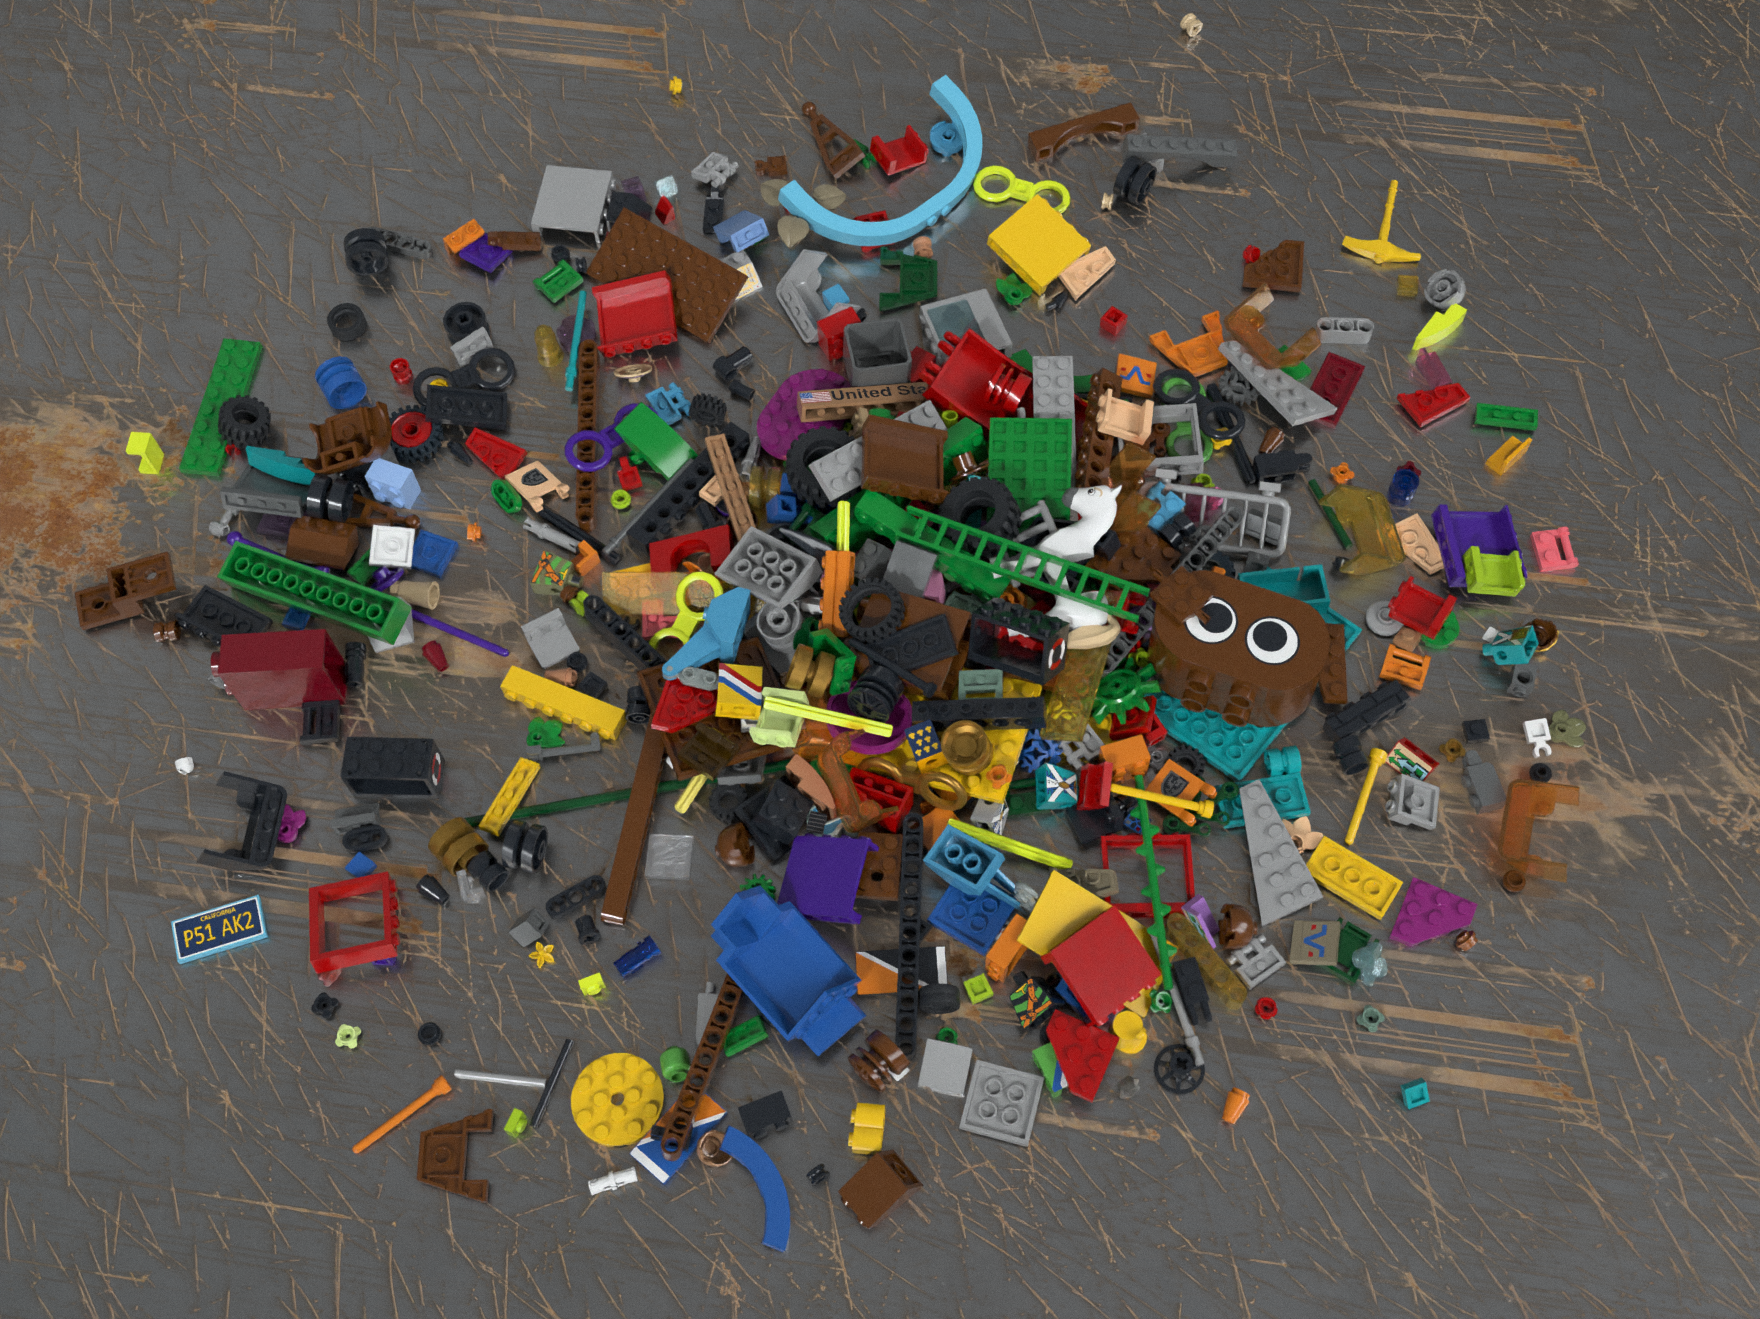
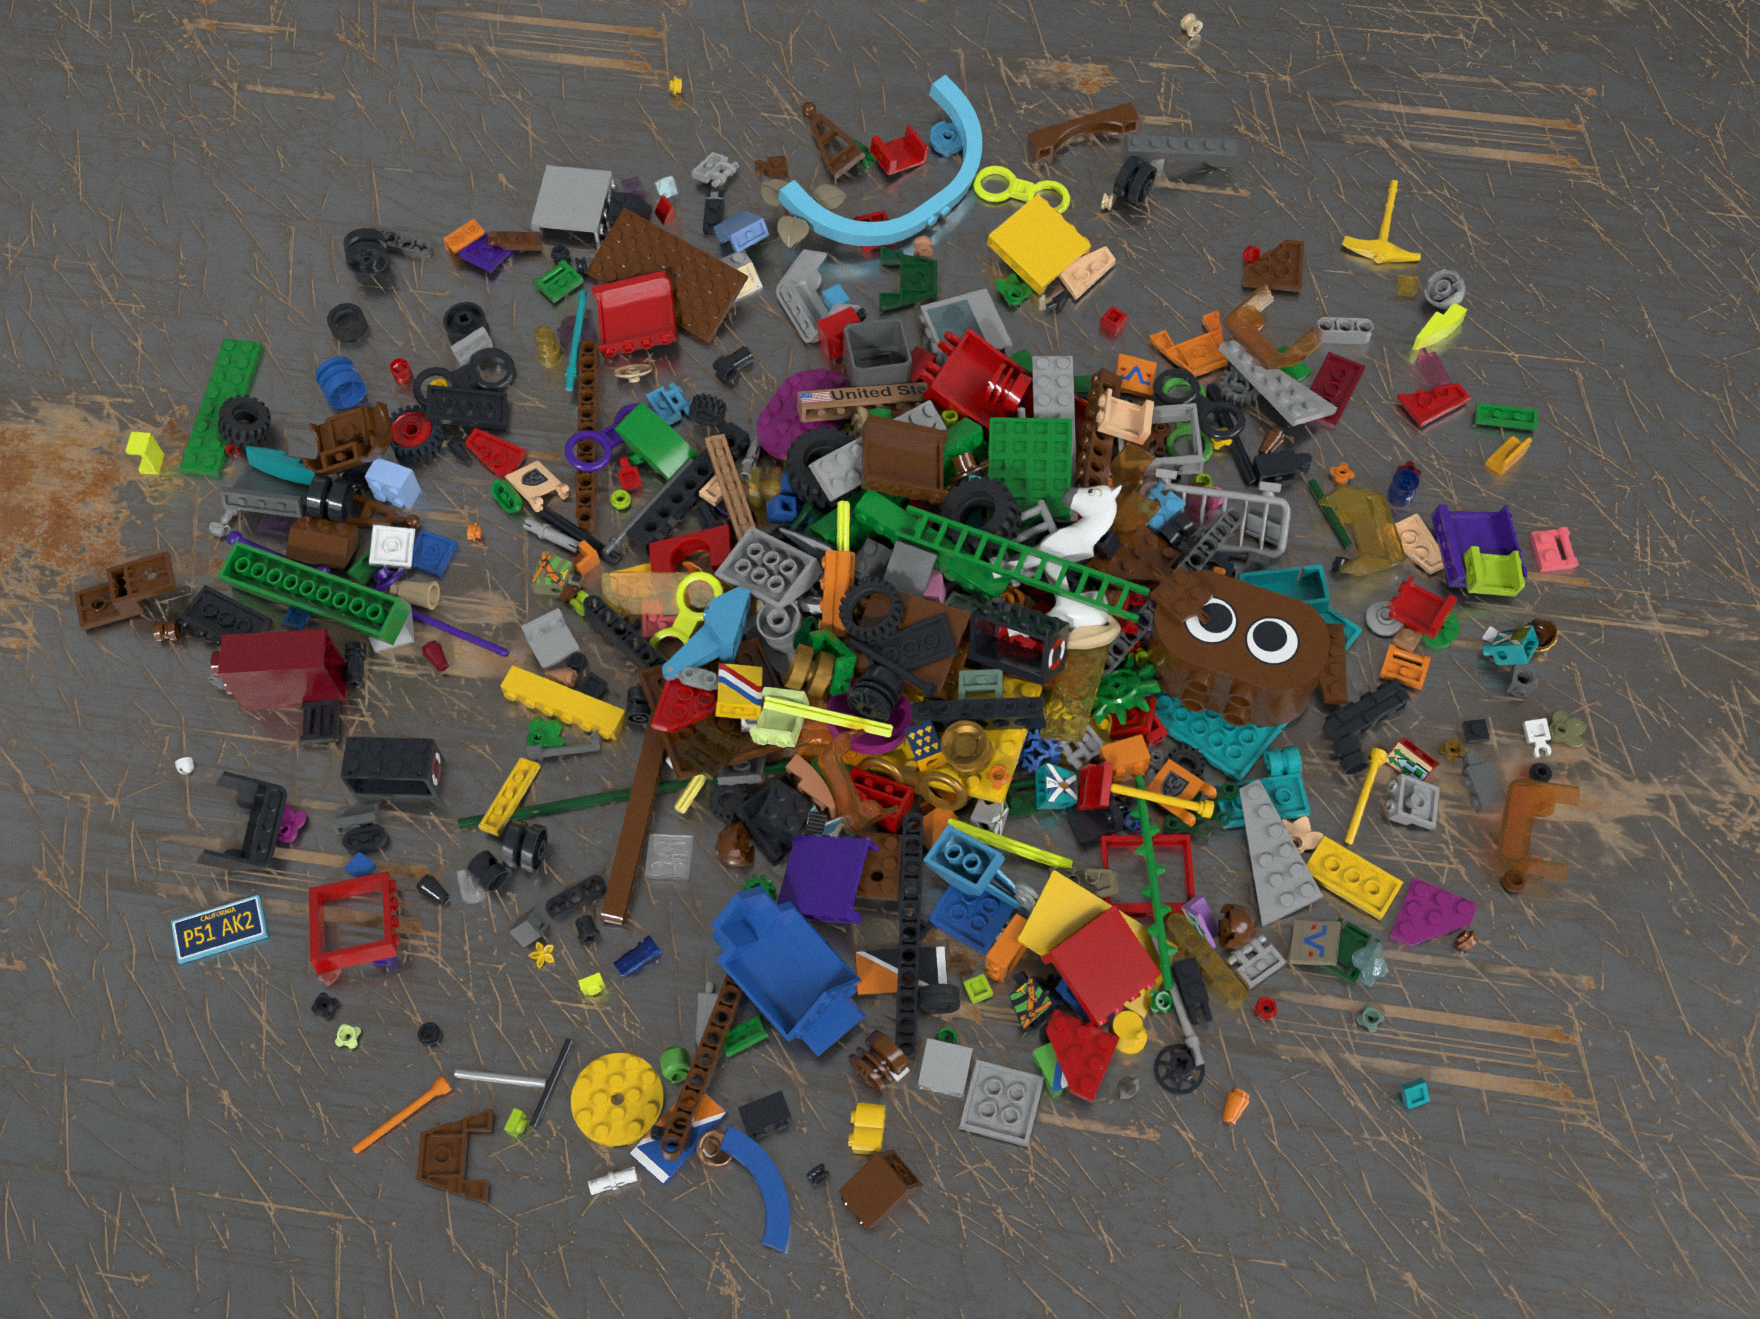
(456, 845): pearl gold wheel -> none
(737, 387): black pin -> none

